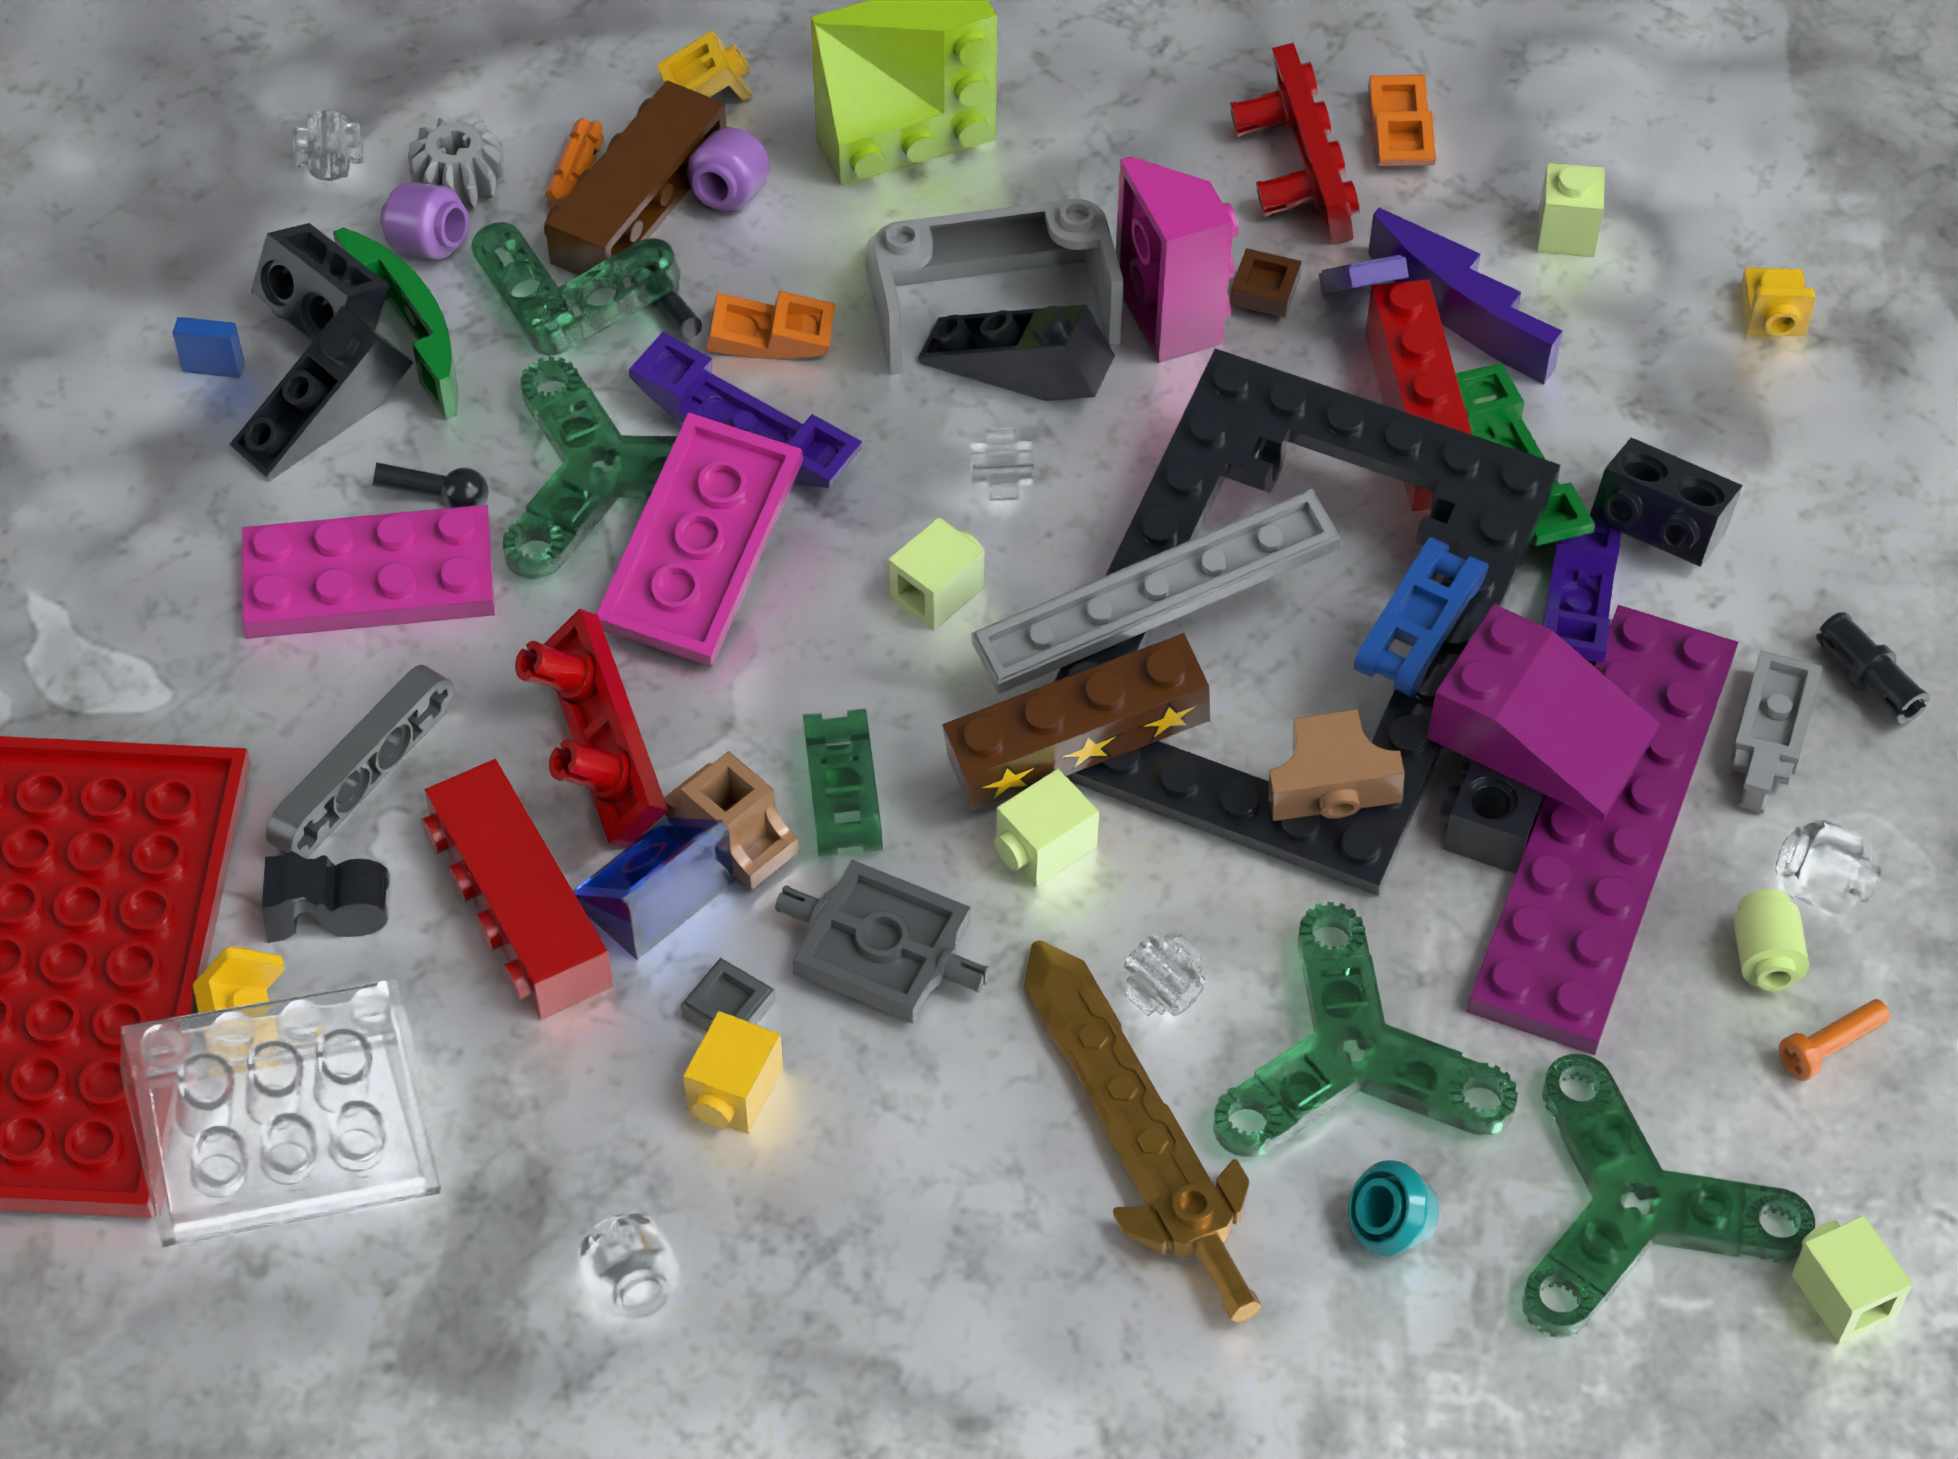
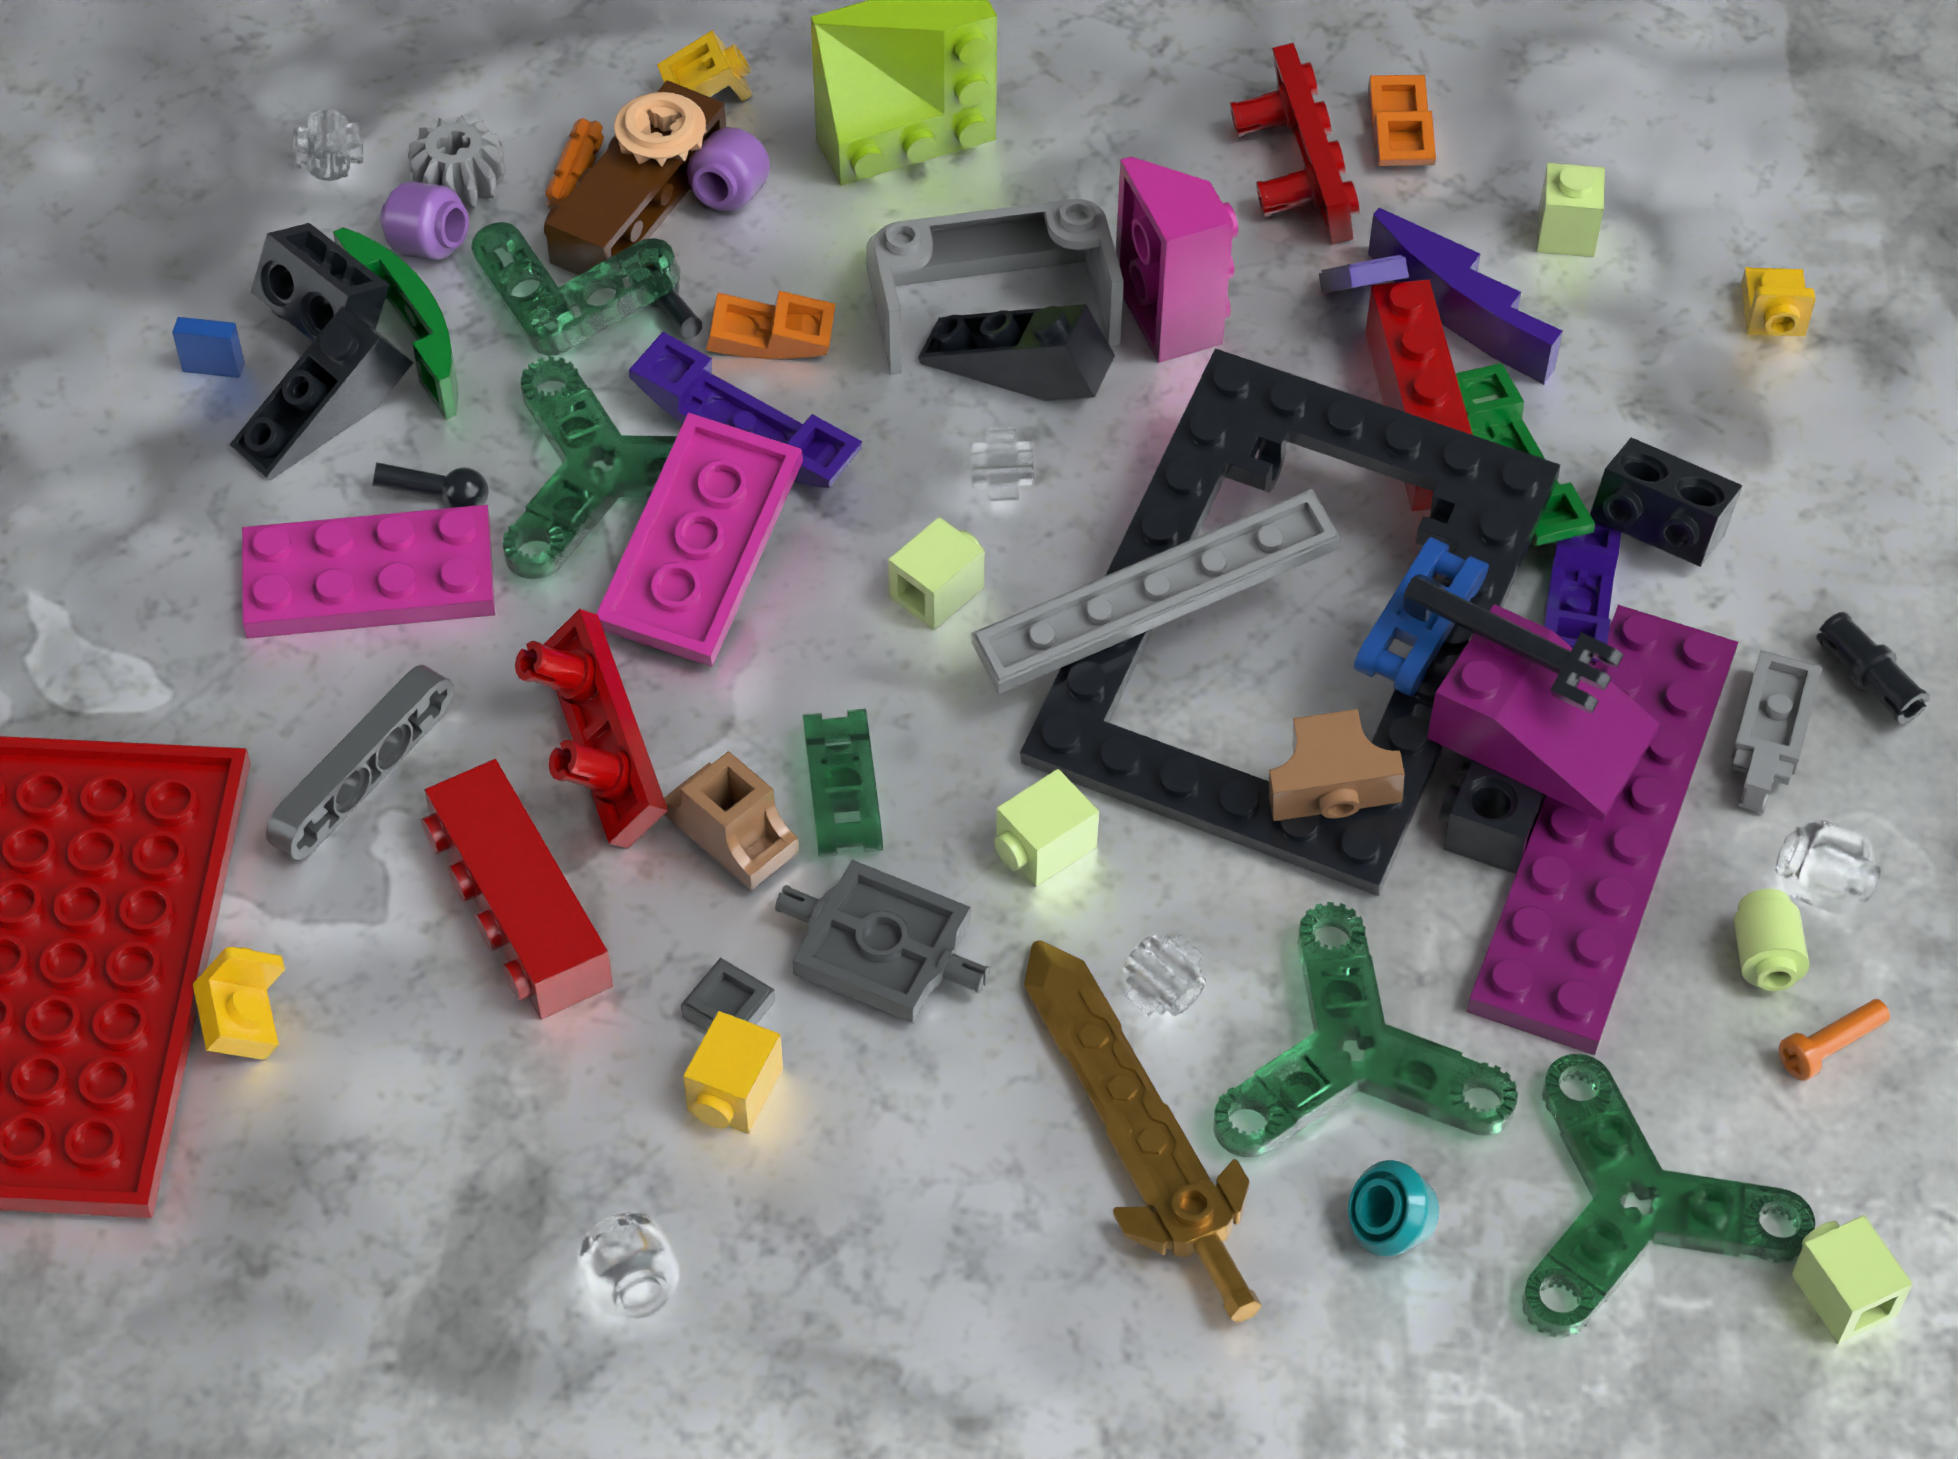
(278, 1111): clear slope -> none
(341, 896): black leg -> none
(659, 882): clear blue slope -> none
(667, 113): none -> light nougat gear
(1078, 721): reddish brown brick -> none
(1265, 282): reddish brown plate -> none
(1428, 596): none -> black hinge

